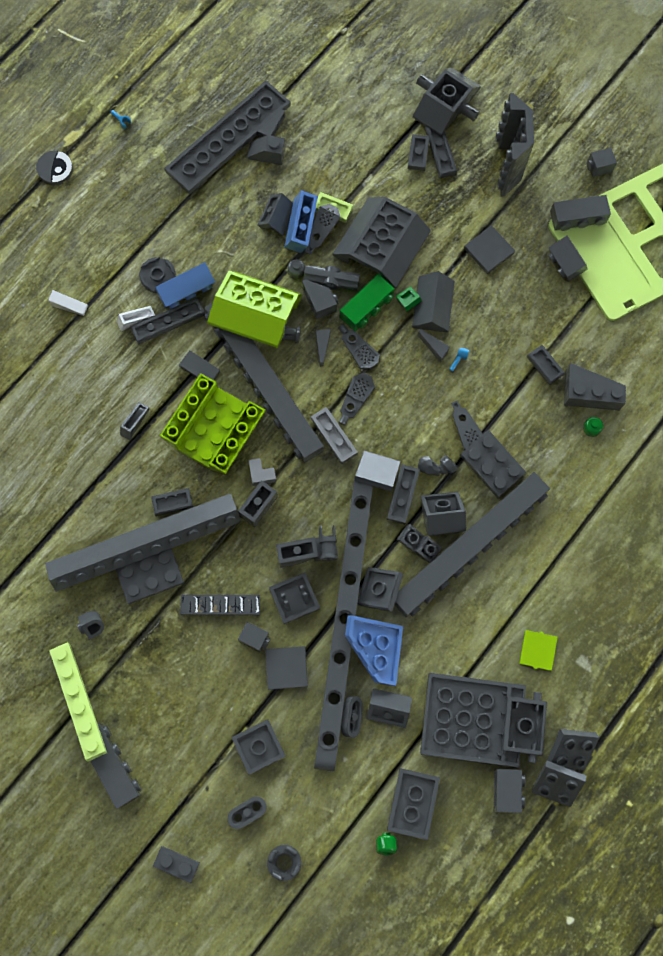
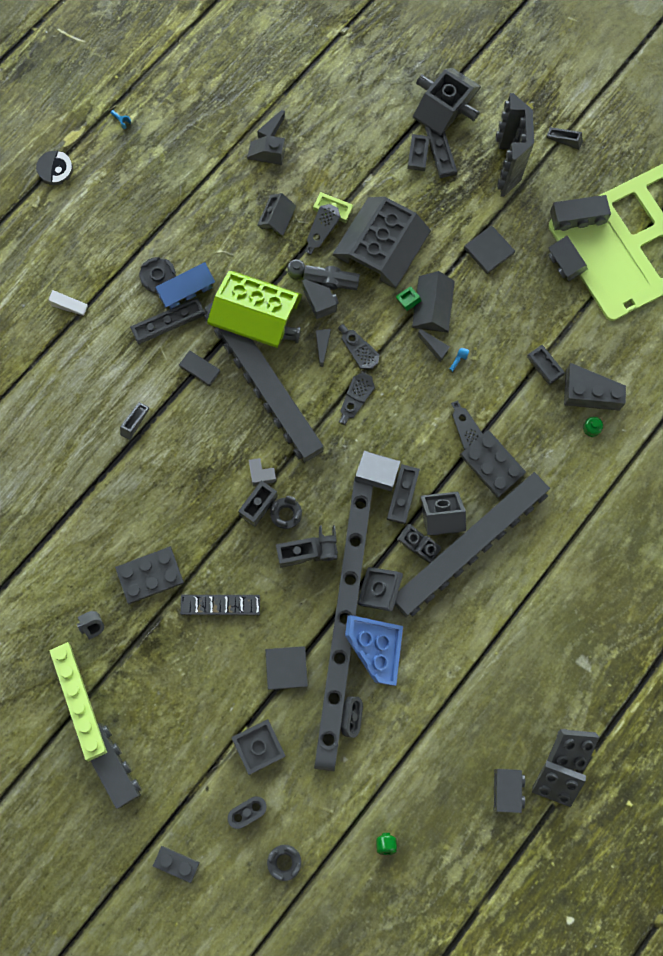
(133, 317): white piece -> none
(142, 542): dark grey brick -> none
(172, 502): dark grey plate -> none
(211, 425): lime slope -> none
(226, 137): dark grey plate -> none
(254, 637): dark grey brick -> none
(288, 502): none -> dark grey piece
(294, 598): dark grey plate -> none
(301, 221): medium blue brick -> none
(334, 435): light grey plate -> none
(367, 303): green brick -> none
(389, 708): dark grey panel -> none
(413, 804): dark grey plate -> none
(429, 467): dark grey arm -> none
(482, 721): dark grey plate -> none
(538, 650): lime piece -> none
(566, 137): none -> dark grey piece
(601, 162): dark grey brick -> none

